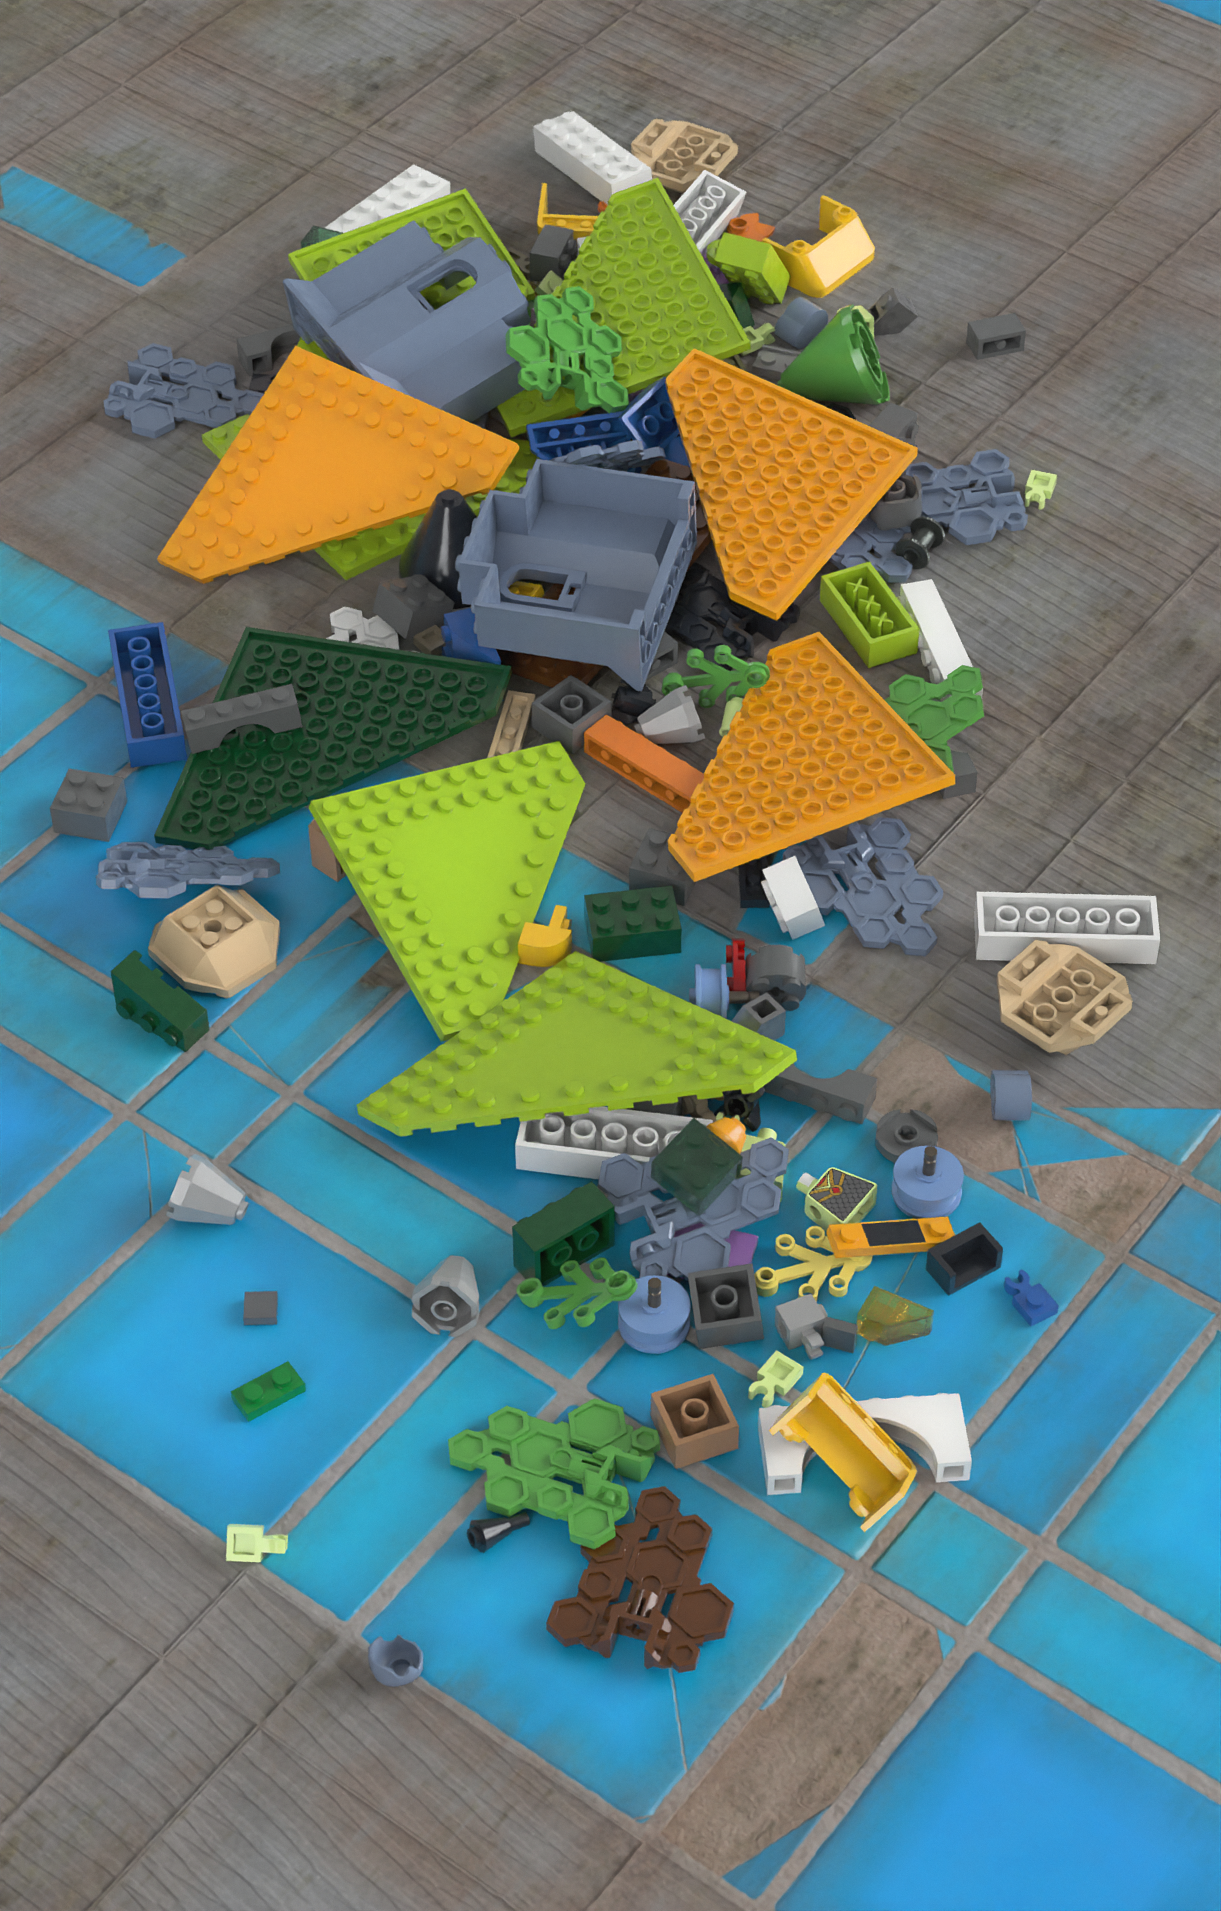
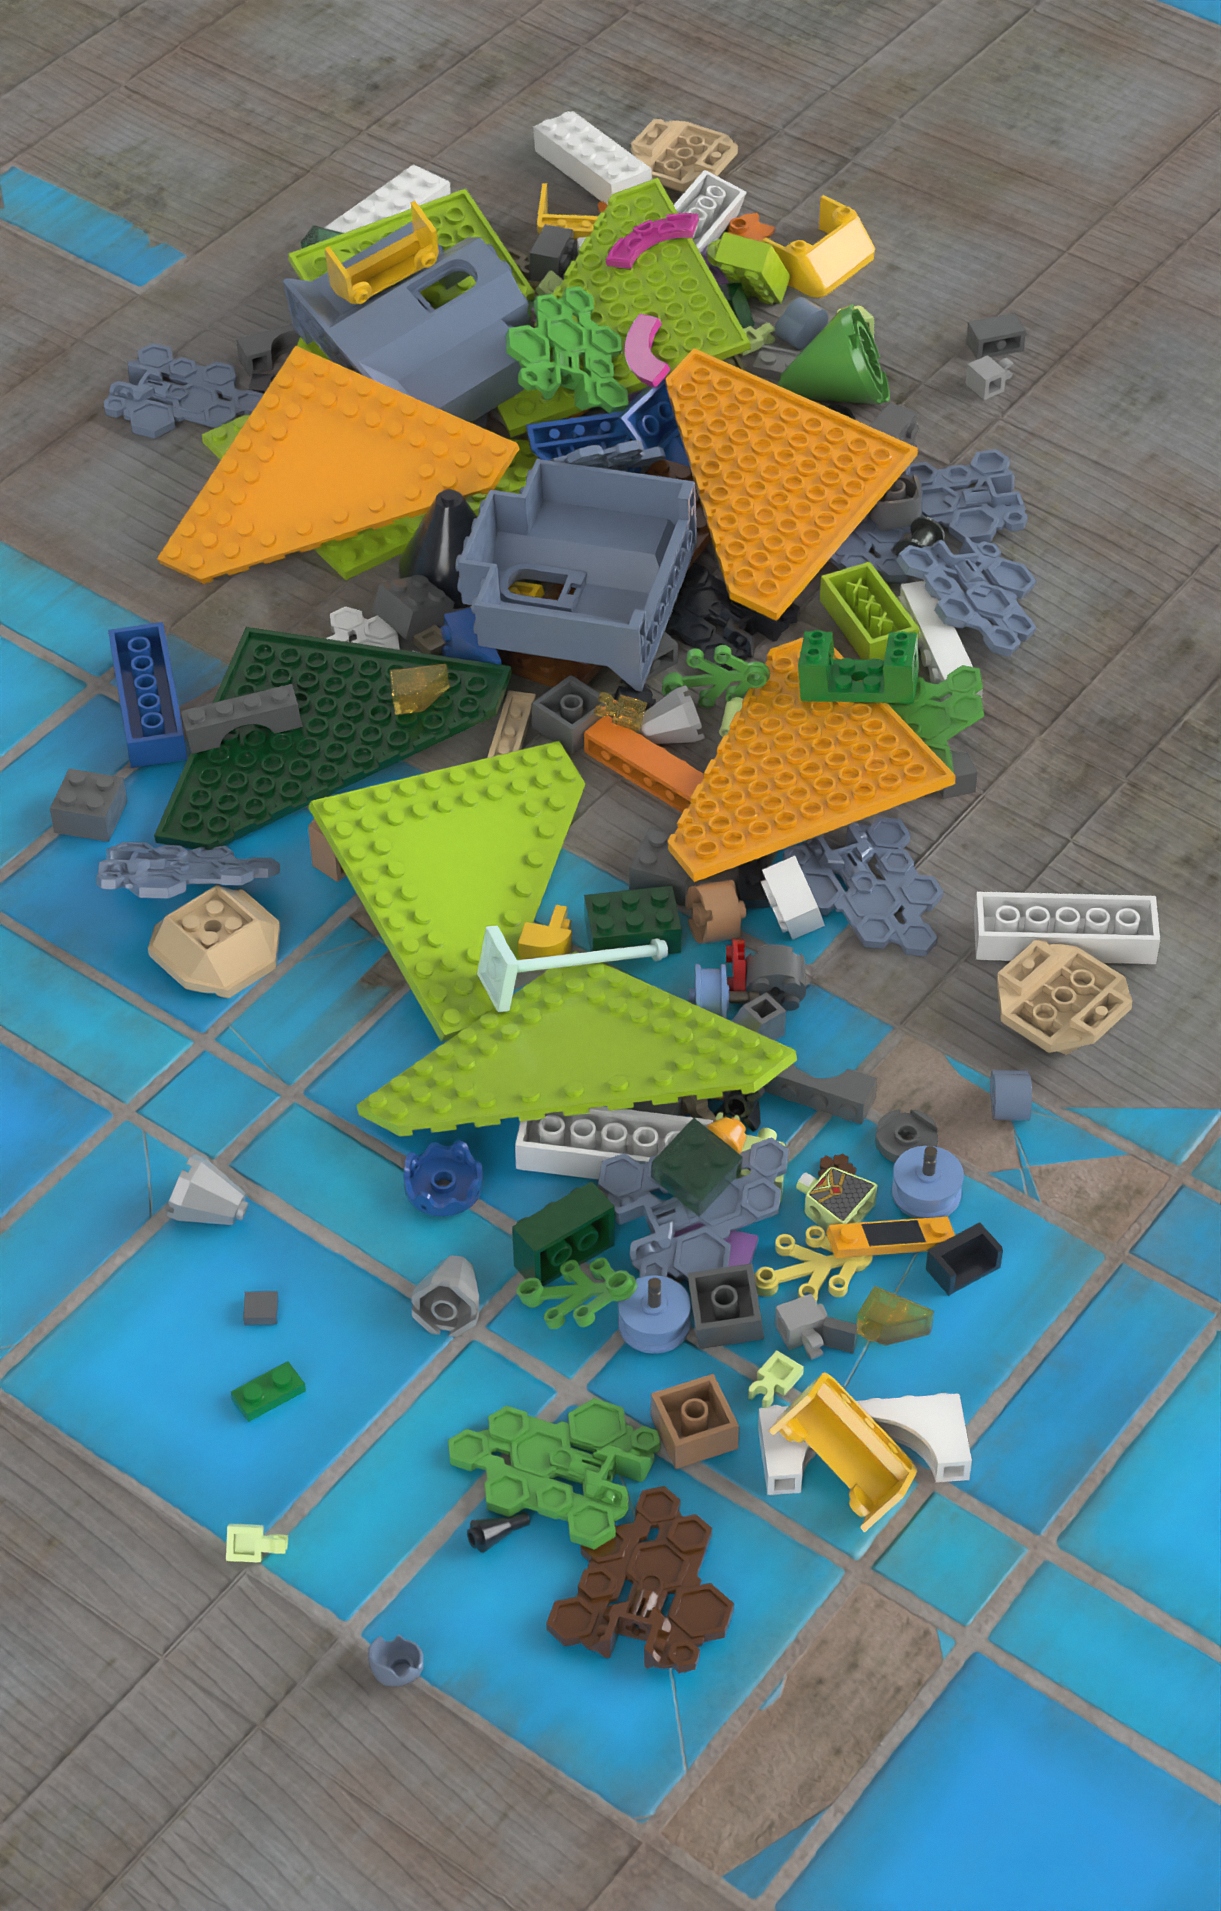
(156, 1005): dark green wedge -> none
(388, 265): none -> yellow windscreen
(418, 687): none -> clear yellow slope
(440, 1163): none -> blue plate
(499, 966): none -> light aqua tile
(625, 712): none -> clear yellow plate
(638, 351): none -> tile
(649, 233): none -> dark pink tile
(715, 912): none -> medium nougat brick
(836, 680): none -> green plate
(839, 1162): none -> reddish brown plant
(892, 313): flat silver slope -> none
(981, 600): none -> sand blue piece
(987, 376): none -> light grey brick
(1030, 1301): blue plate -> none
(1038, 487): yellowish green plate -> none

